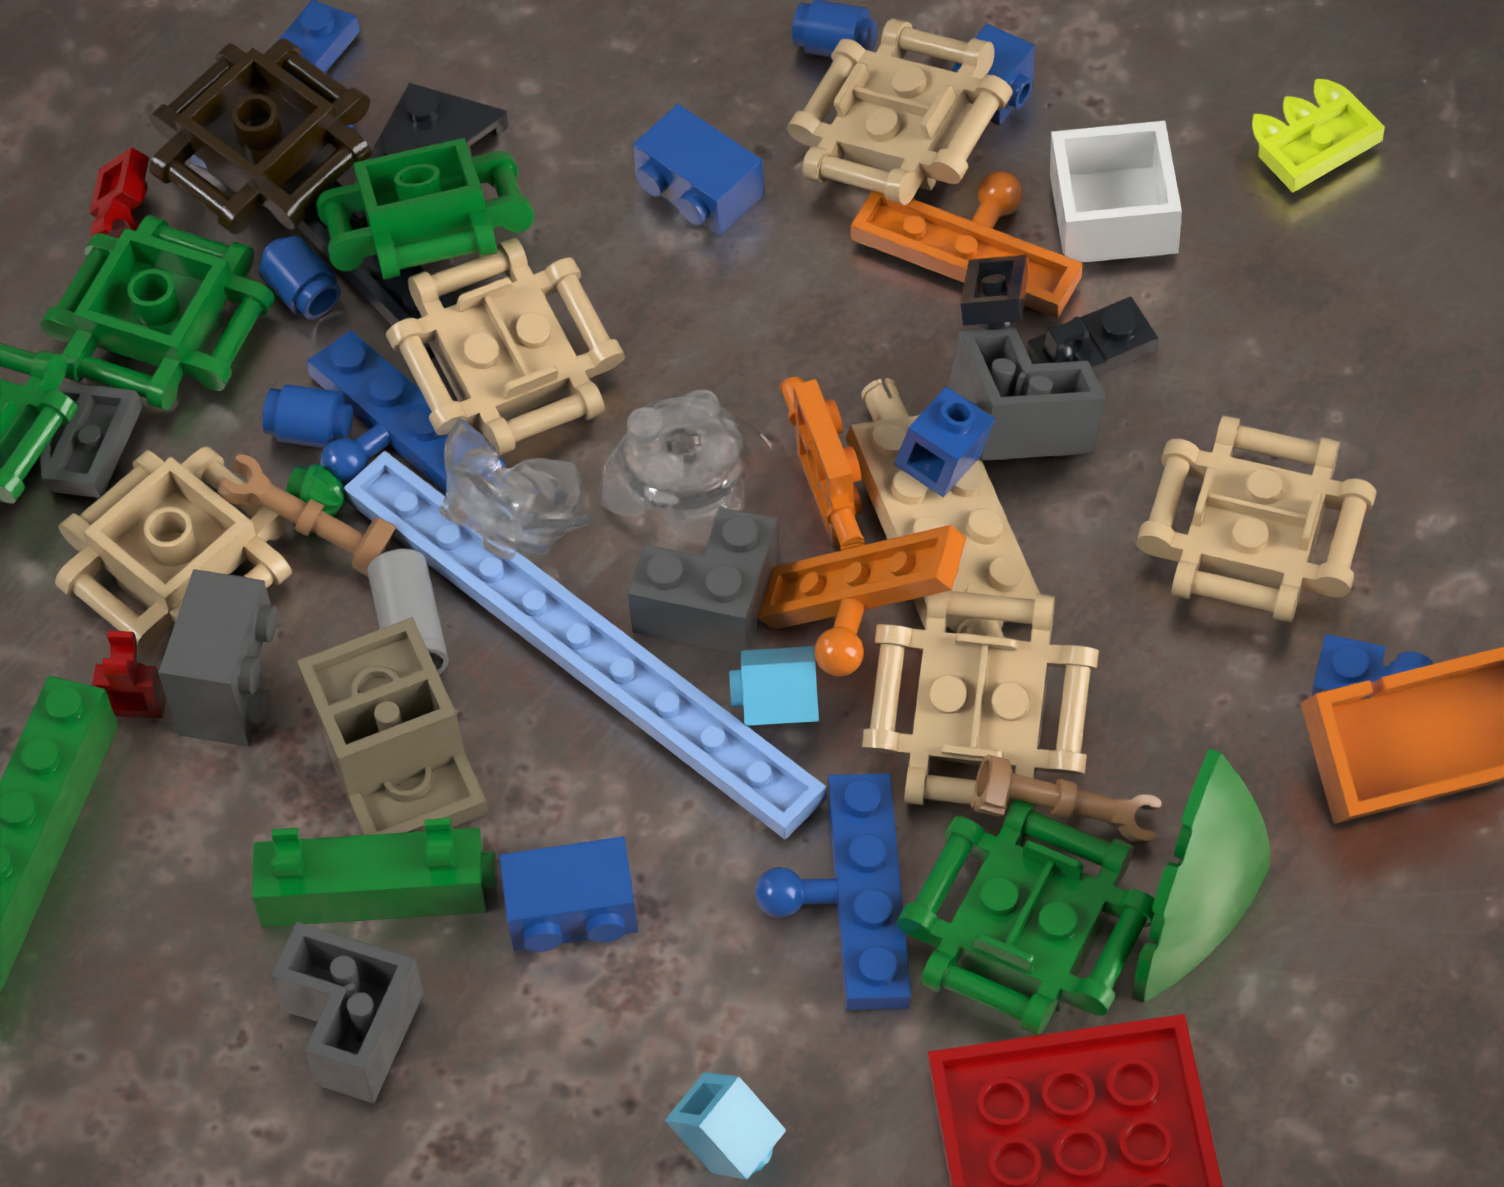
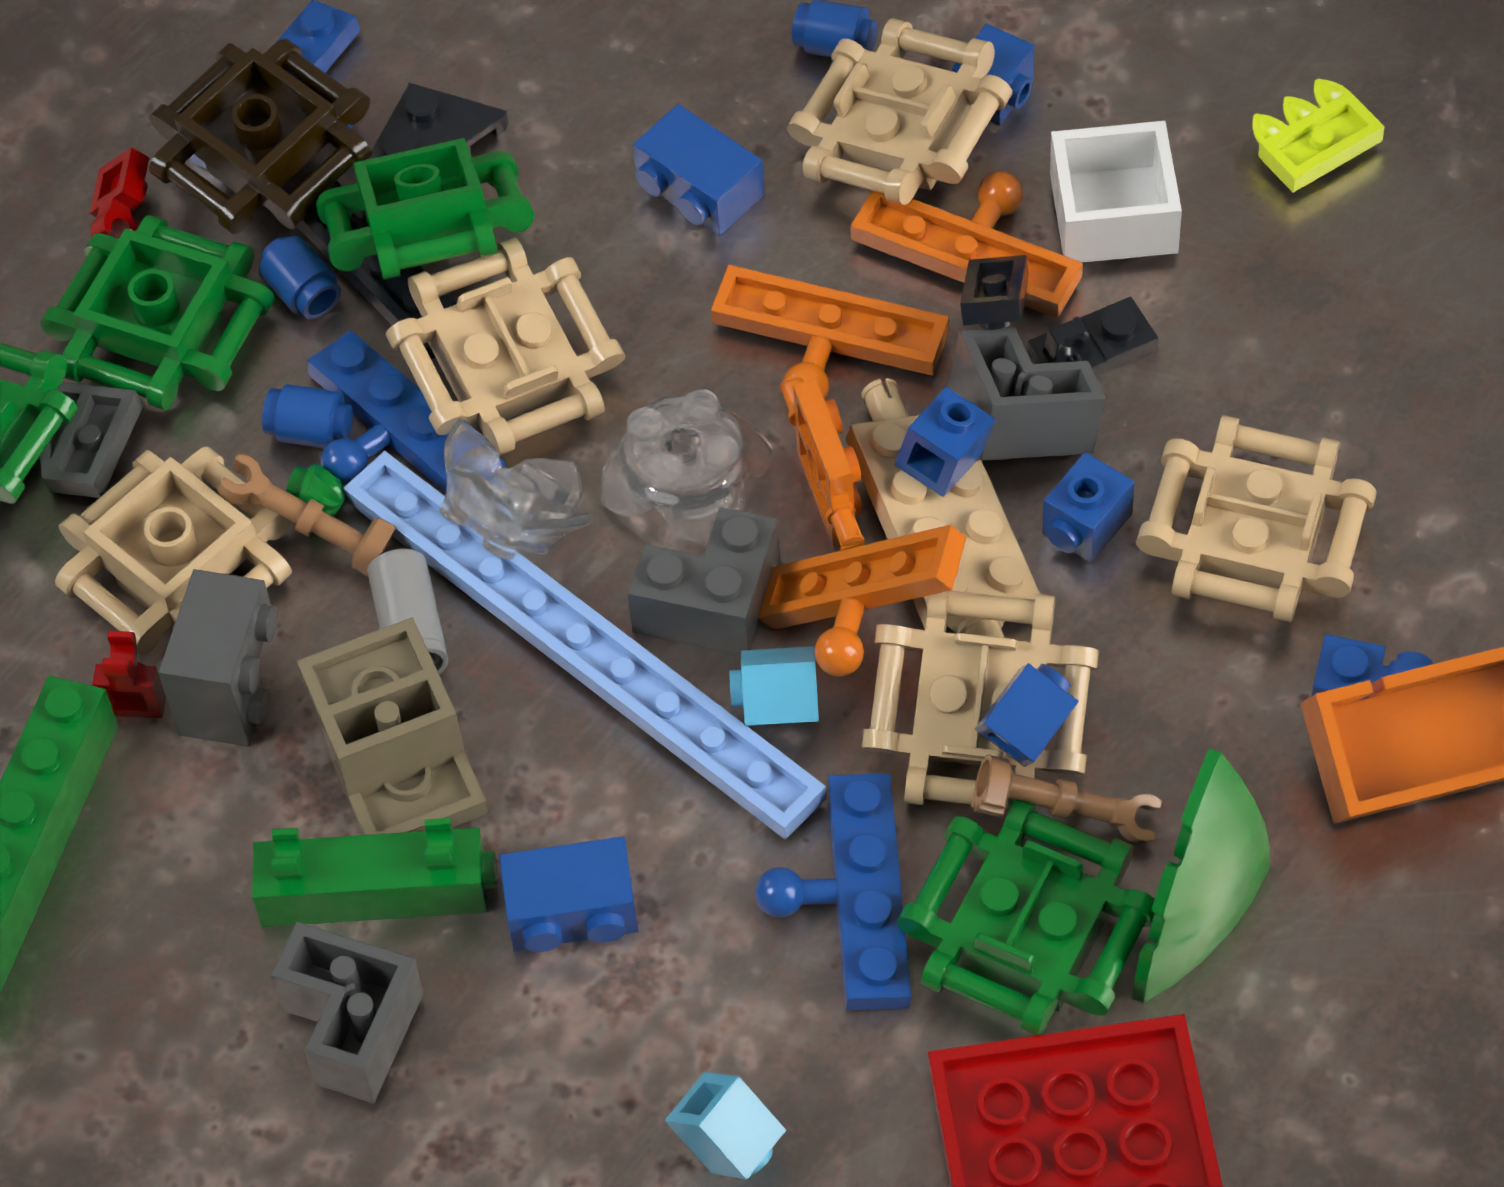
(829, 323): none -> orange plate
(1028, 713): none -> blue brick
(1087, 507): none -> blue brick

